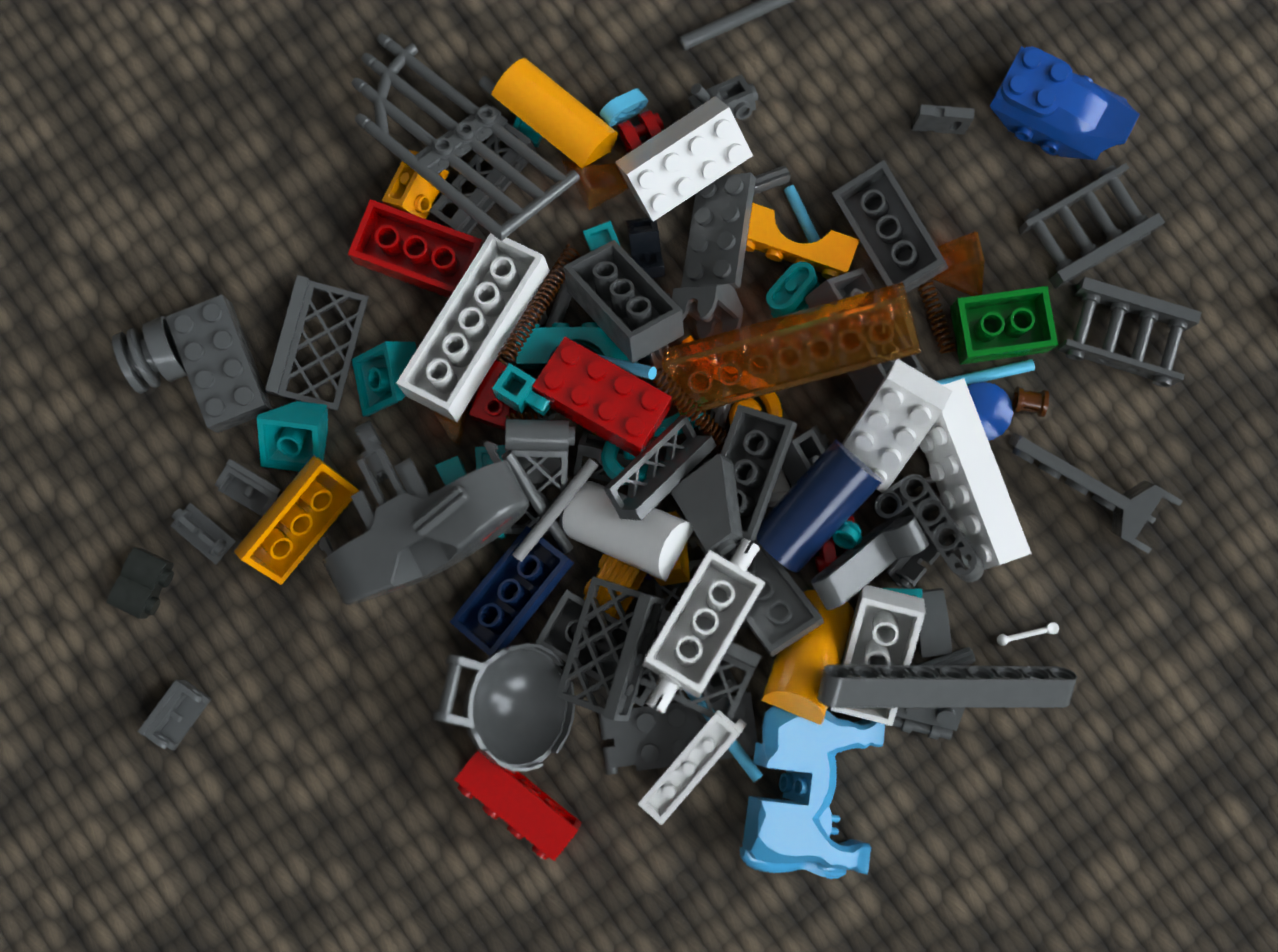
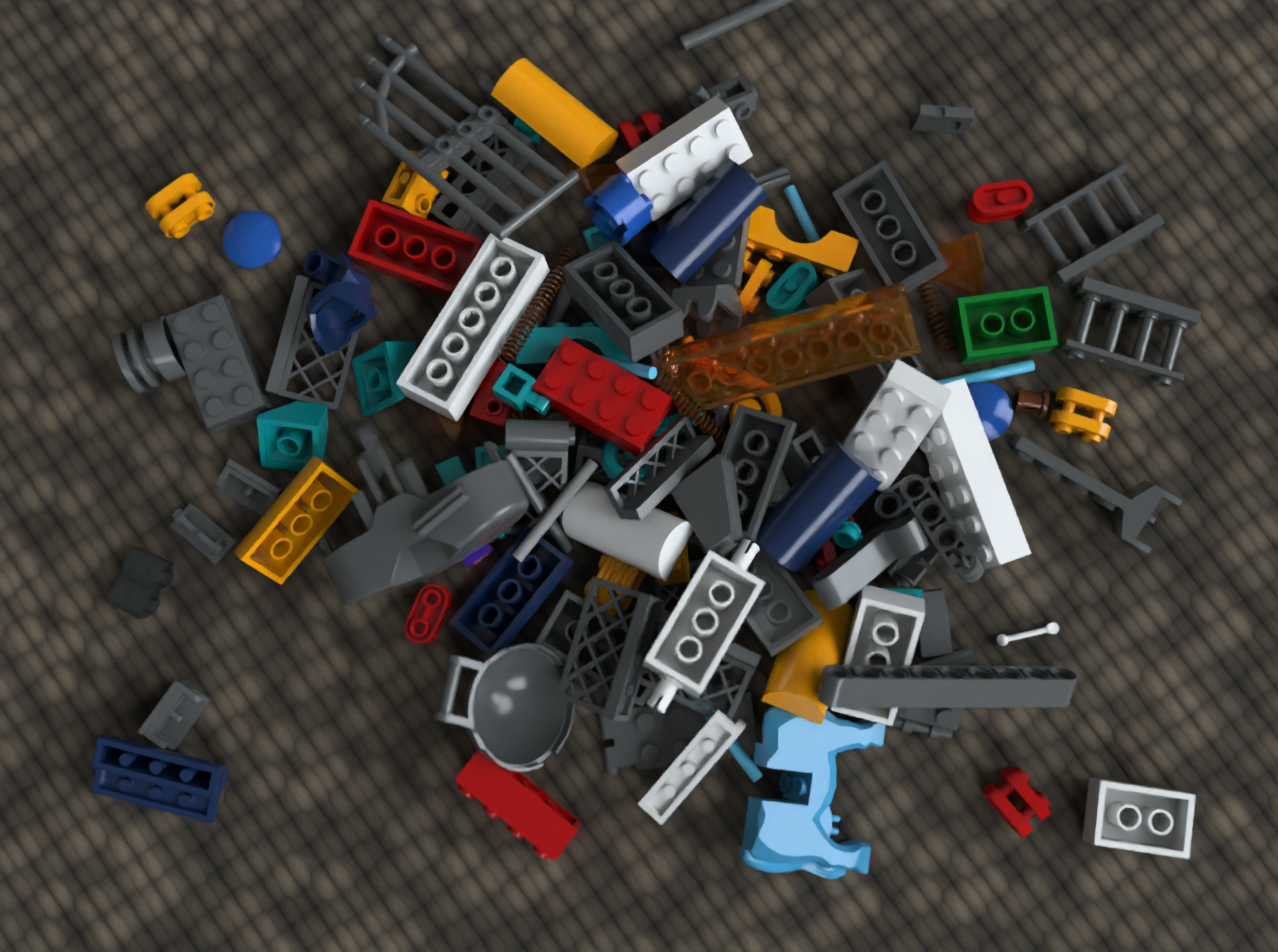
(158, 778): none -> dark blue brick
(180, 206): none -> light orange brick
(252, 239): none -> blue dish
(340, 295): none -> dark blue piece
(428, 614): none -> red brick
(478, 556): none -> dark purple tile
(619, 208): none -> blue brick
(623, 107): medium azure beam -> none
(706, 220): none -> dark blue brick
(760, 276): none -> light orange brick
(998, 201): none -> red brick
(1034, 802): none -> red brick
(1060, 109): blue slope -> none
(1092, 428): none -> light orange brick
(1139, 818): none -> white brick

